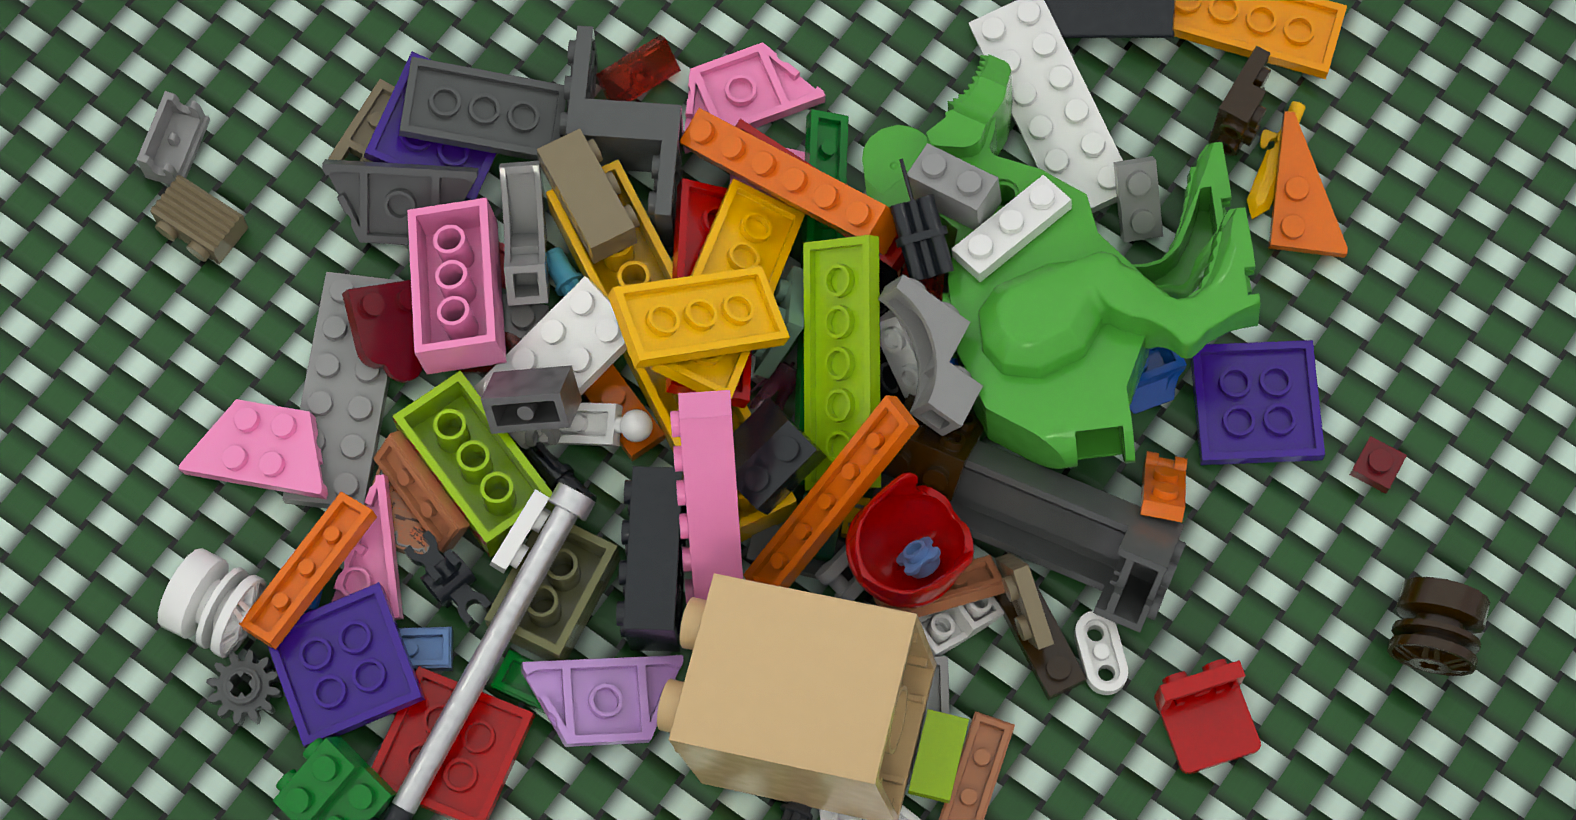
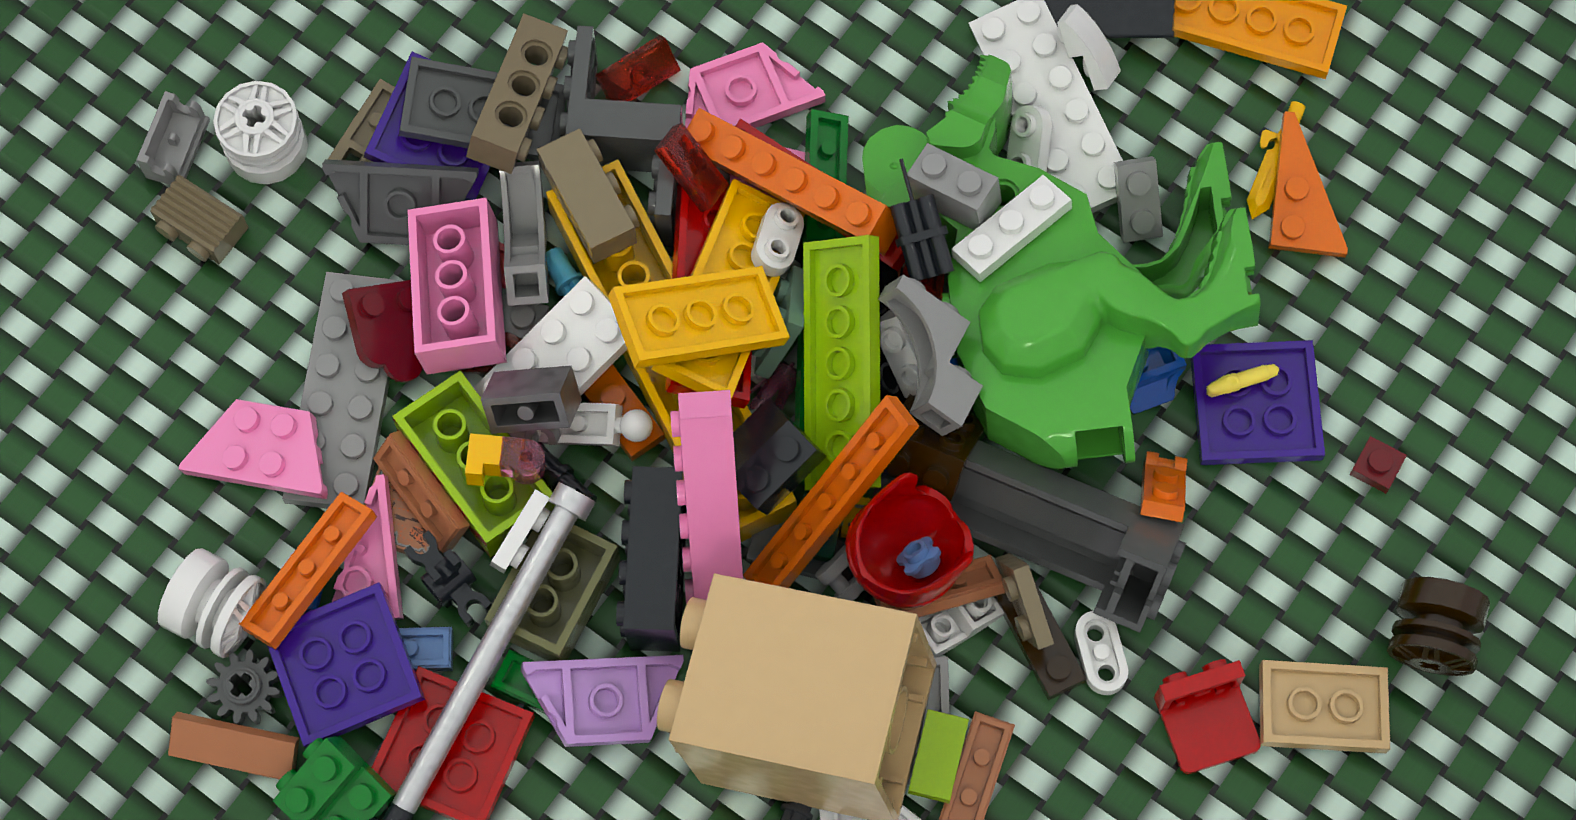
(232, 745): none -> nougat tile
(268, 149): none -> white wheel
(503, 458): none -> leg
(504, 145): none -> dark tan brick
(691, 167): none -> clear red plate
(777, 236): none -> white plate
(1030, 144): none -> white plate
(1085, 39): none -> white slope
(1235, 381): none -> light yellow piece
(1242, 110): dark brown plate -> none
(1324, 706): none -> tan plate

